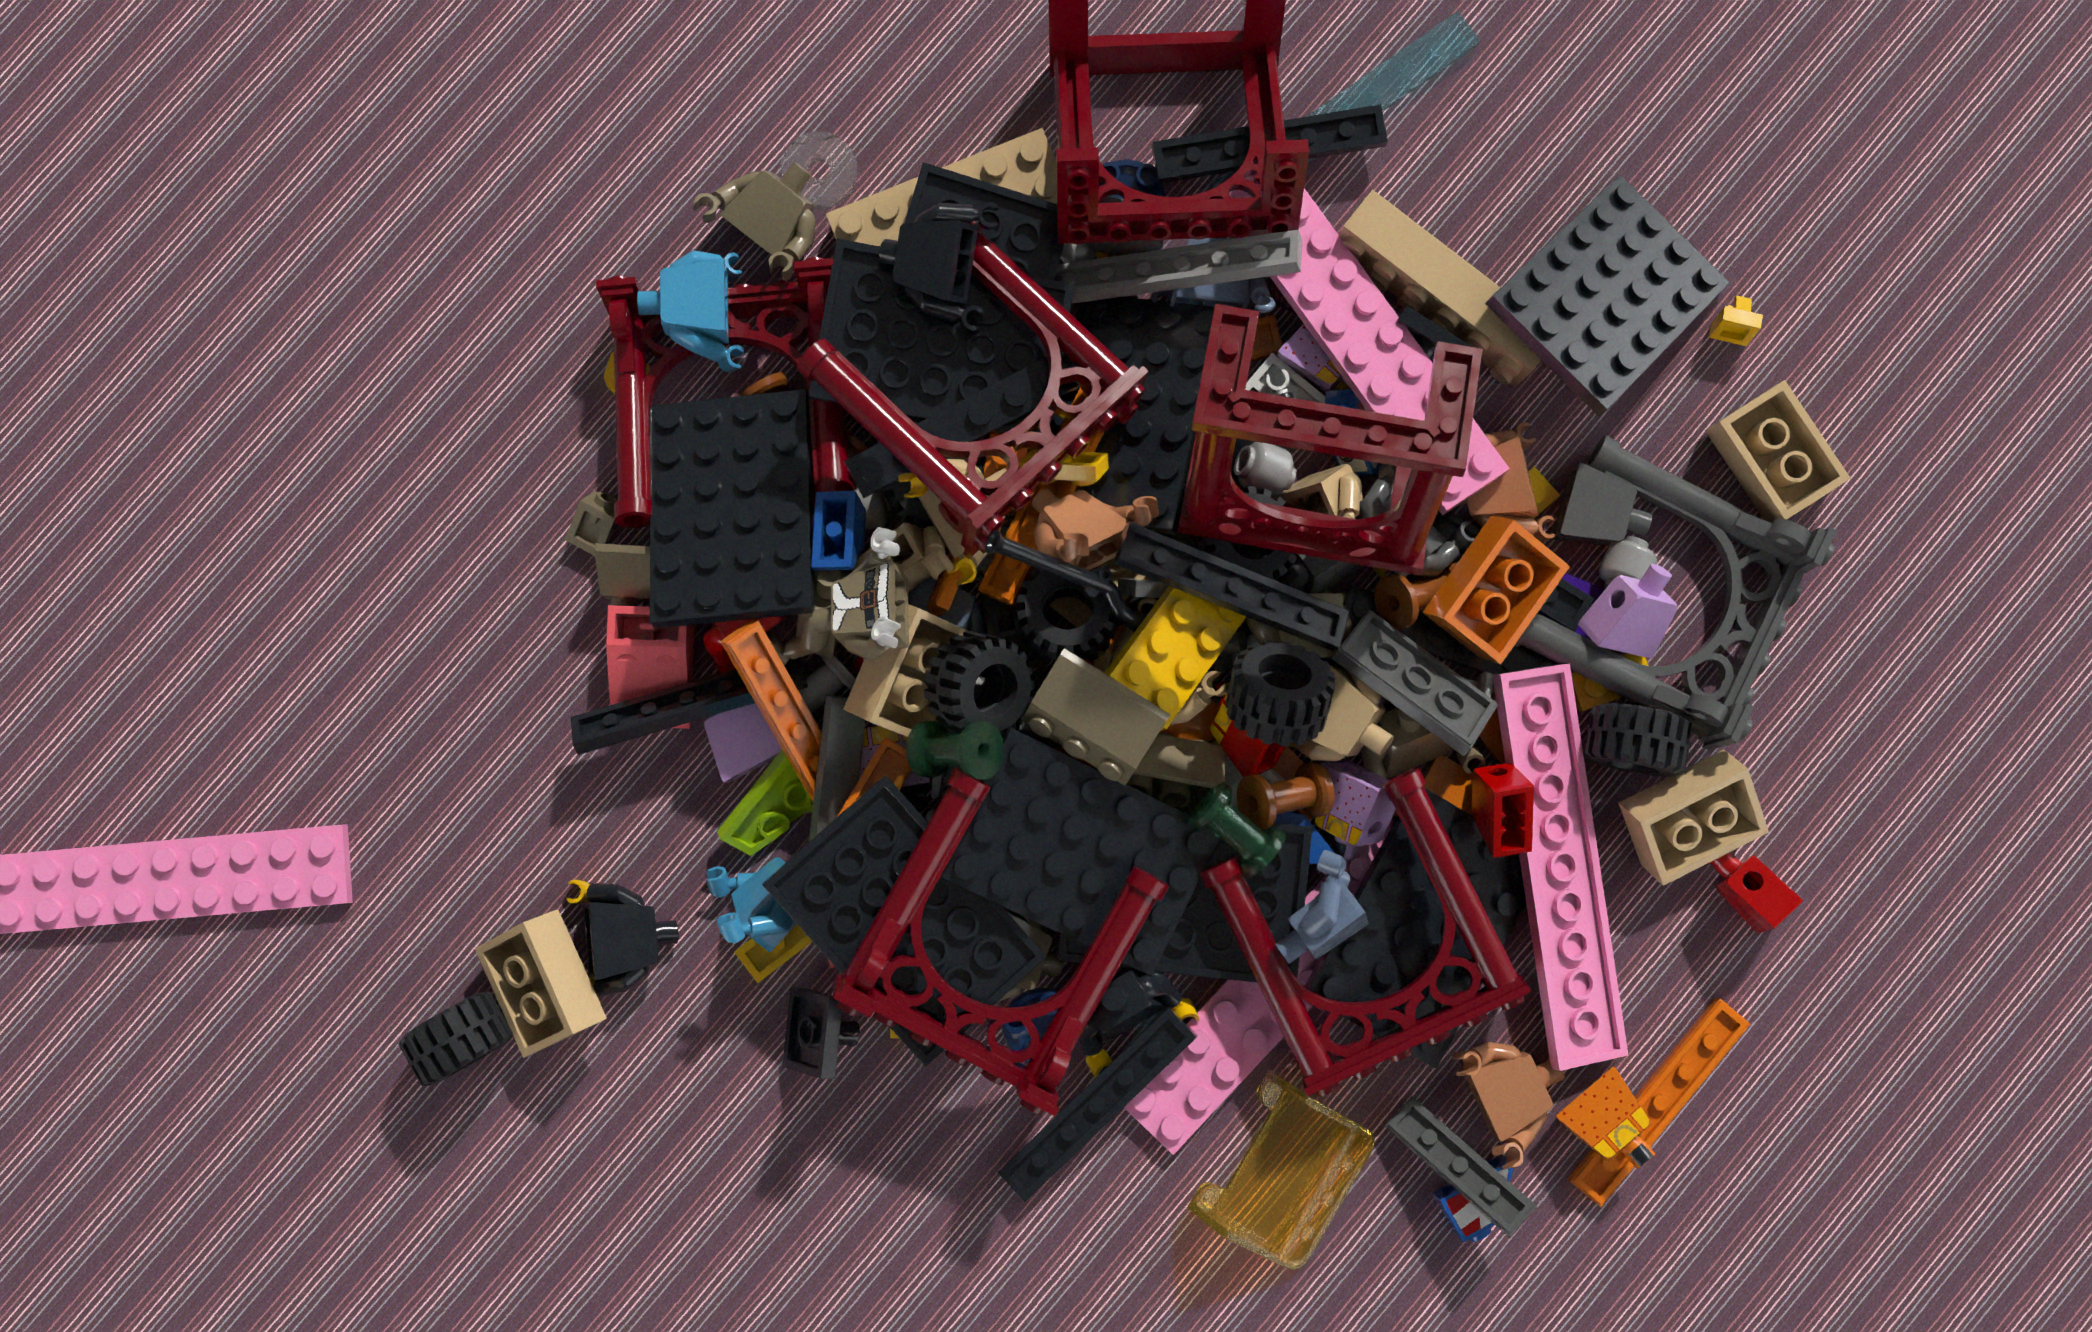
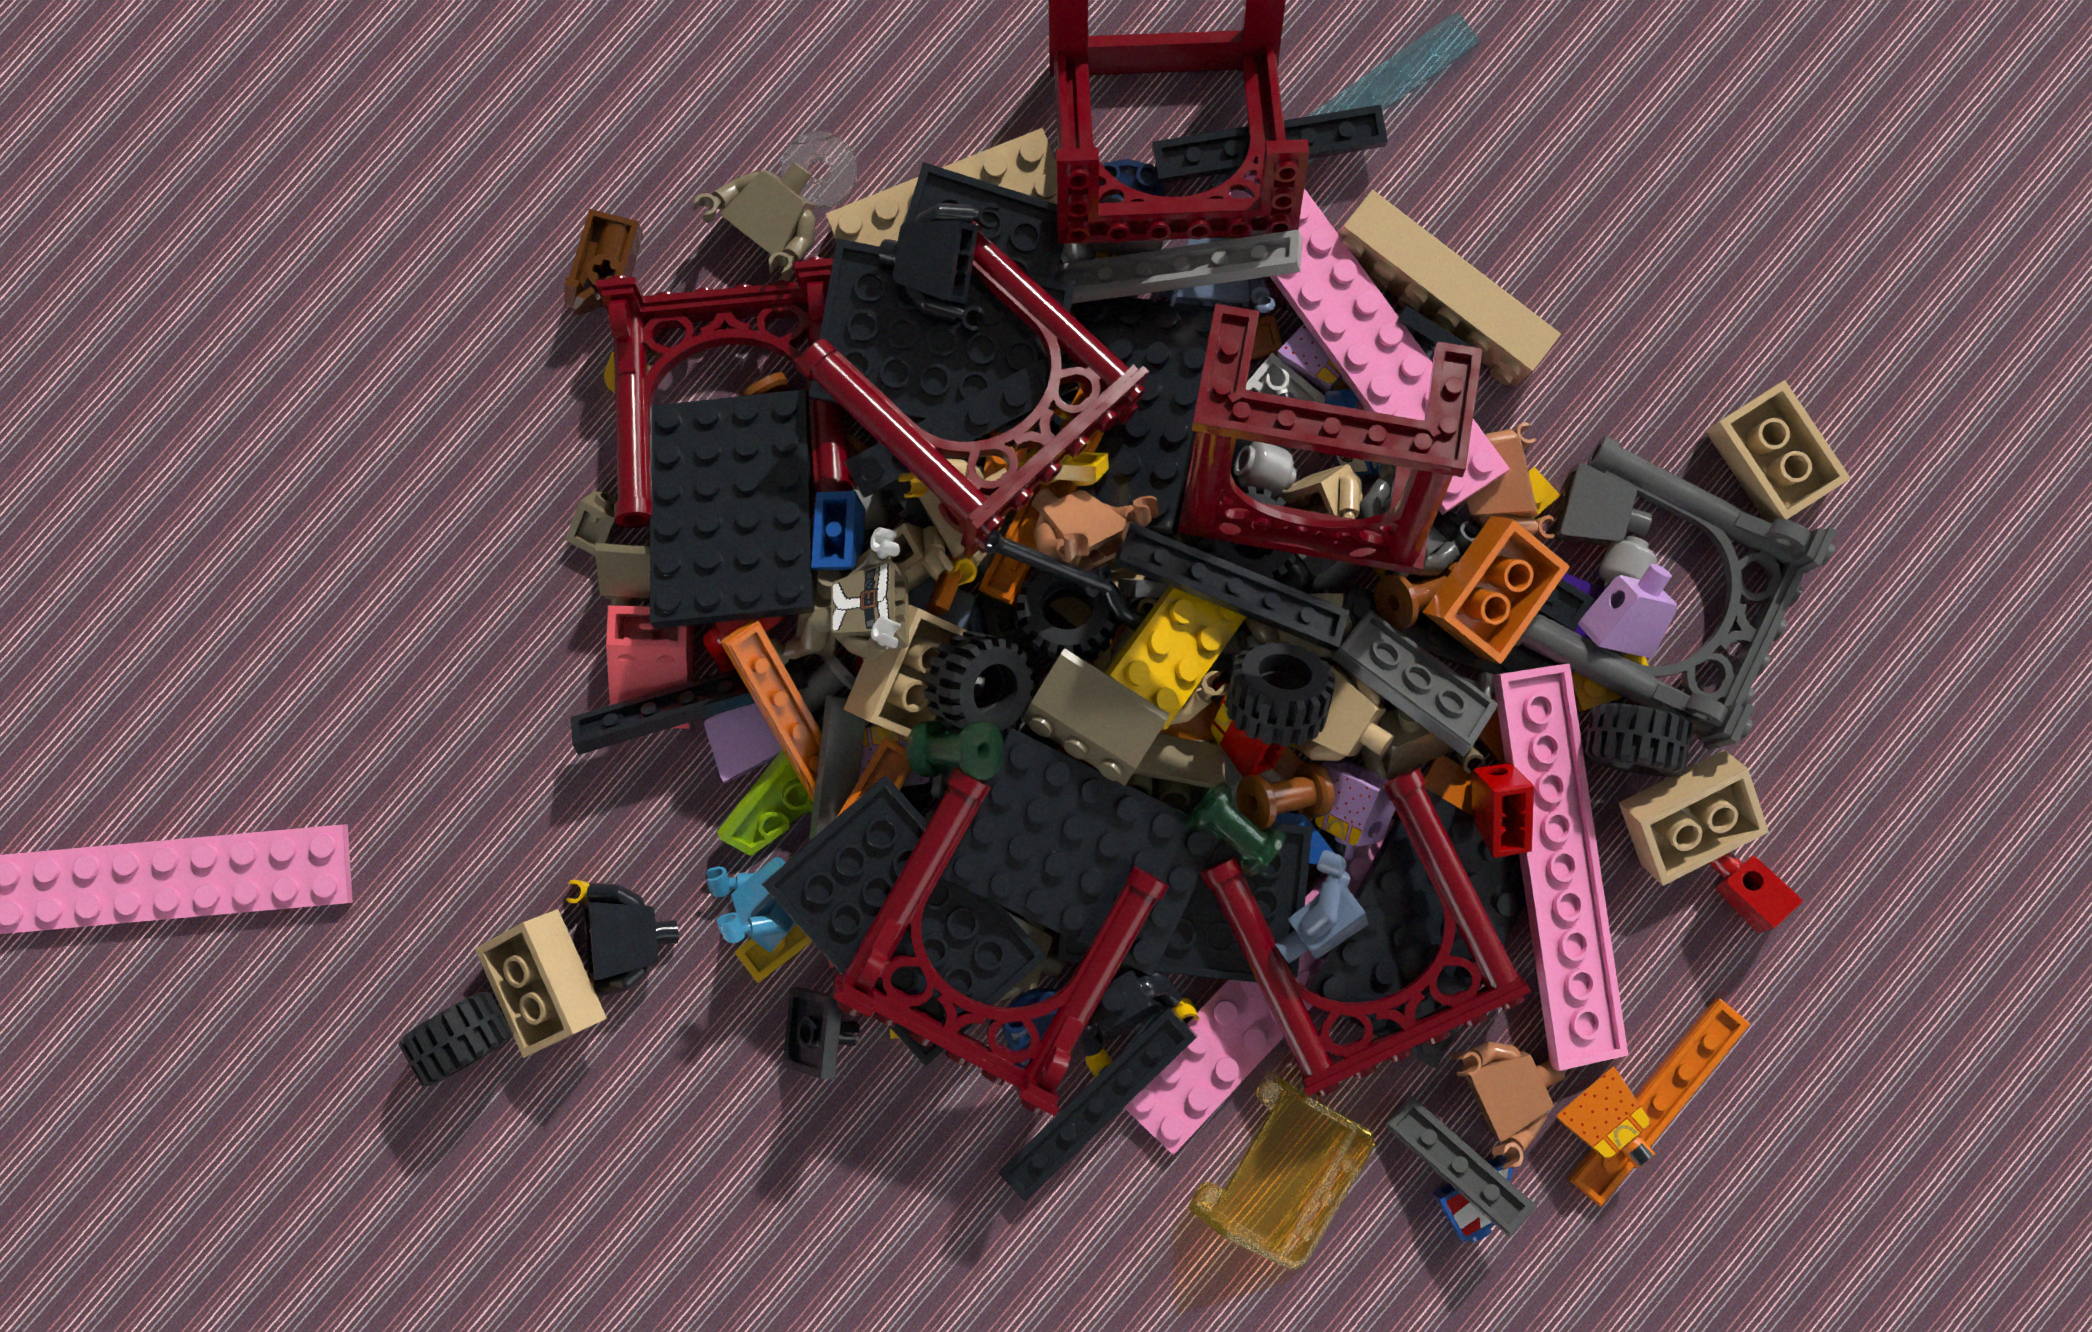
(605, 247): none -> reddish brown piece
(696, 305): dark azure torso -> none
(1607, 294): plate -> none
(1736, 323): yellow tile -> none

